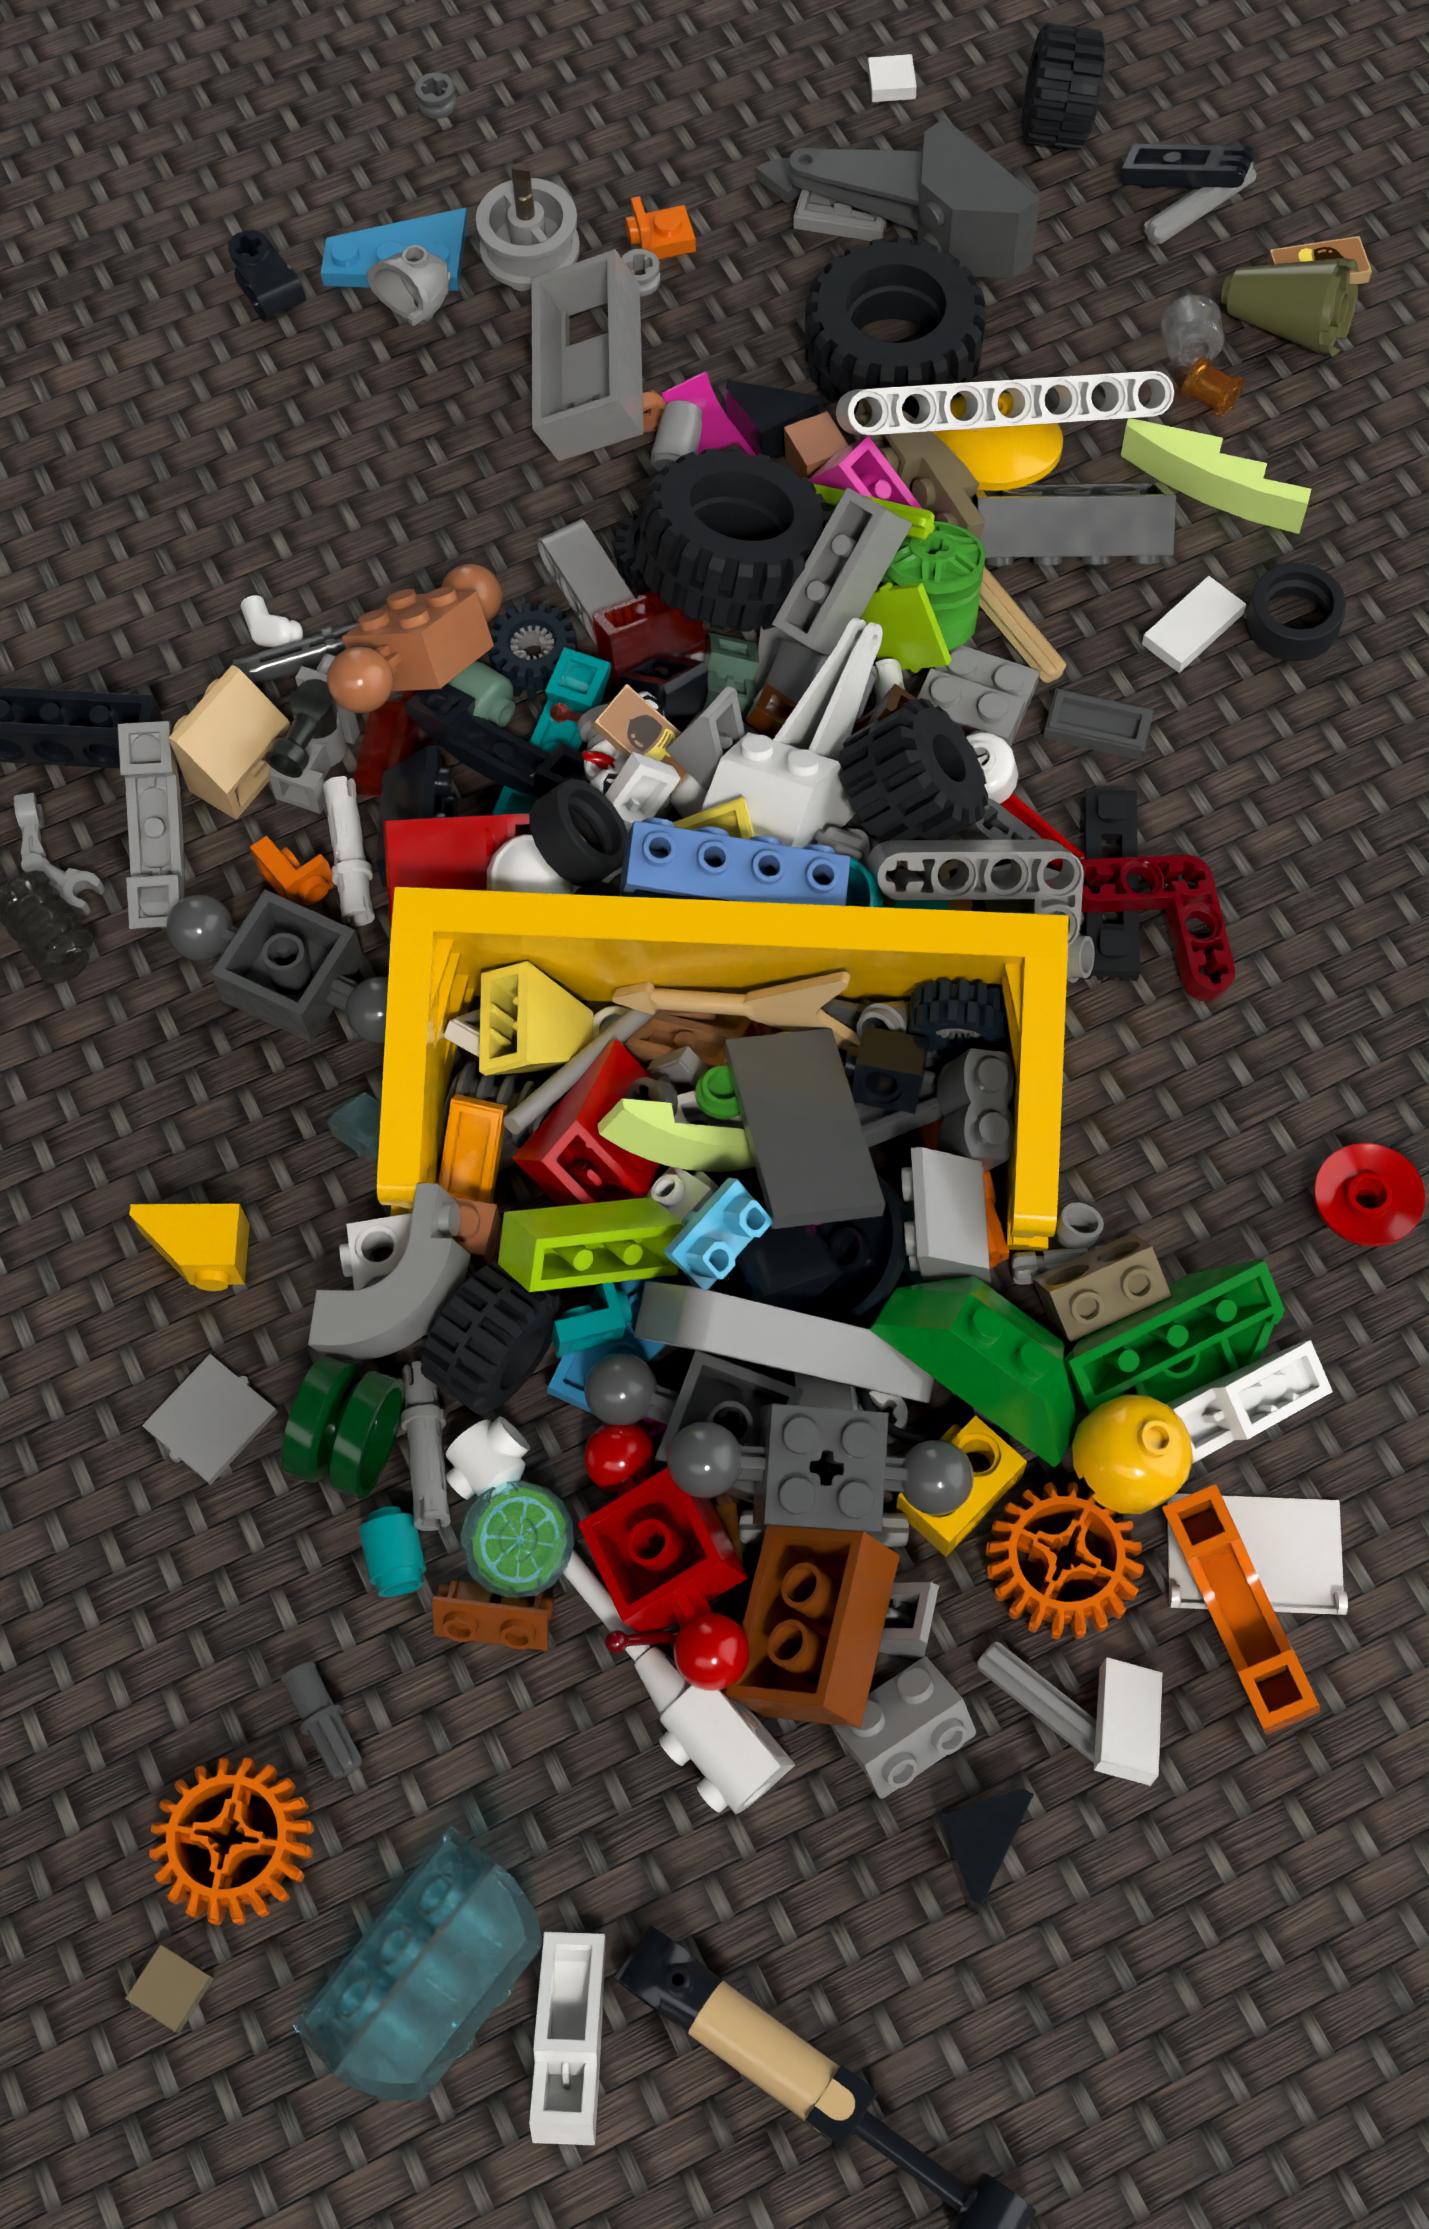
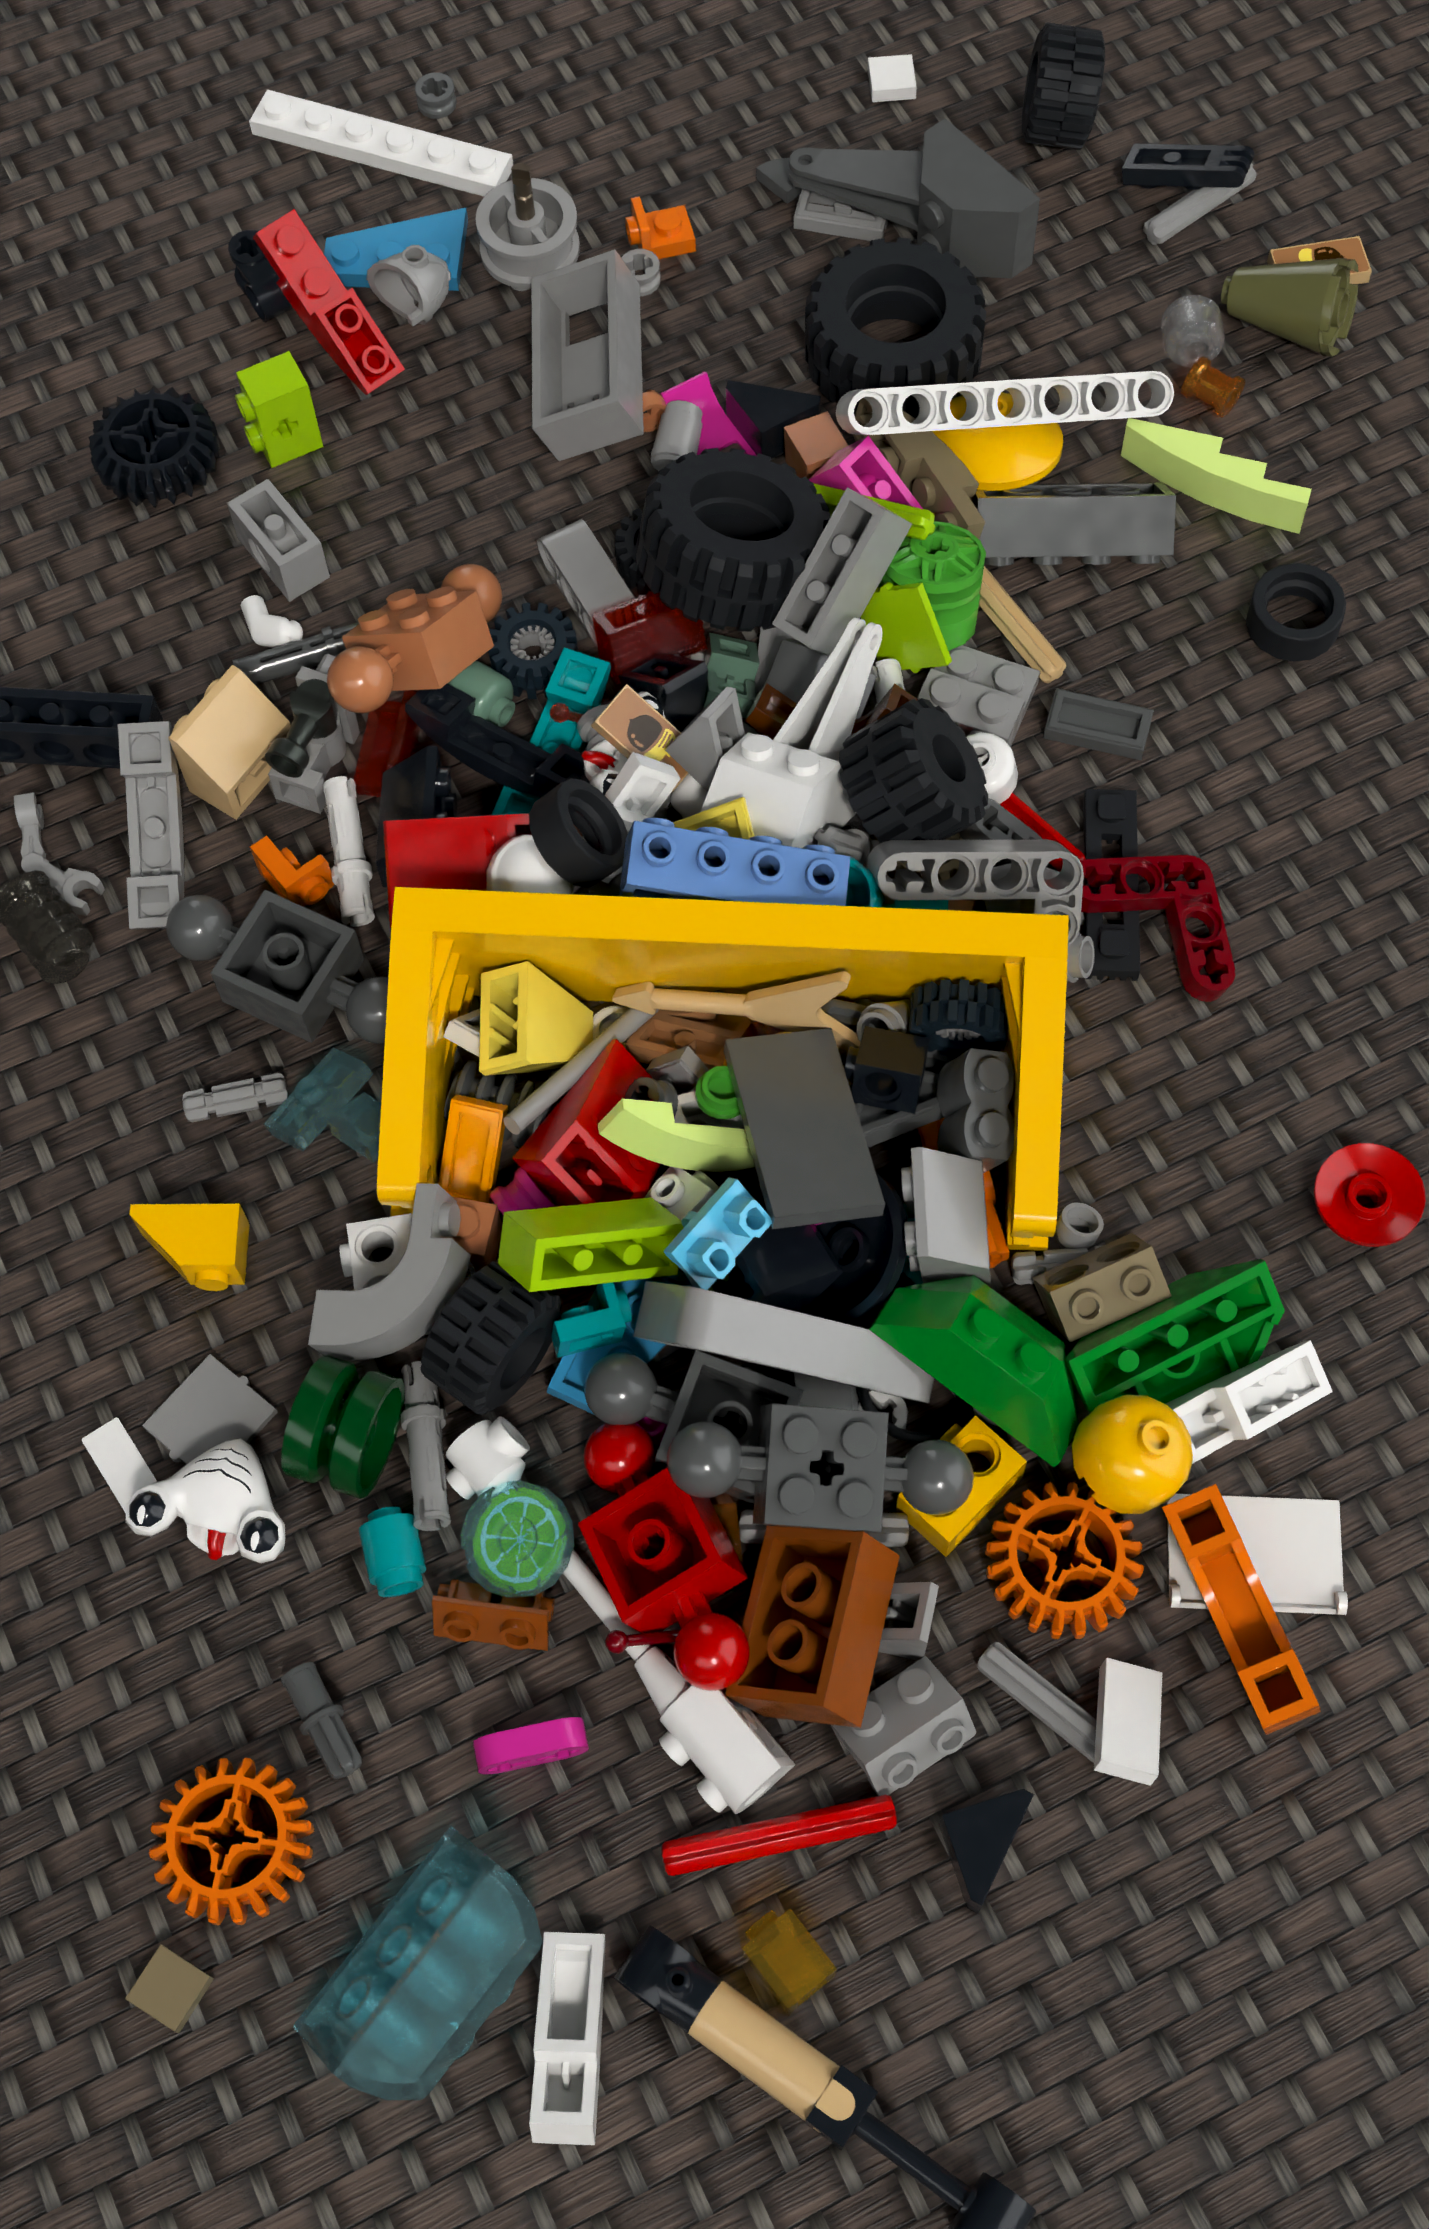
(118, 1460): none -> white sticker
(154, 446): none -> black gear
(221, 1501): none -> white head
(235, 1097): none -> light grey axle
(278, 409): none -> lime brick
(278, 540): none -> light grey brick
(318, 1098): none -> clear light blue plate
(326, 306): none -> slope
(380, 143): none -> white plate
(521, 1194): none -> dark pink wheel
(530, 1745): none -> dark pink beam
(779, 1835): none -> red axle
(787, 1959): none -> clear yellow brick
(1193, 624): white tile -> none

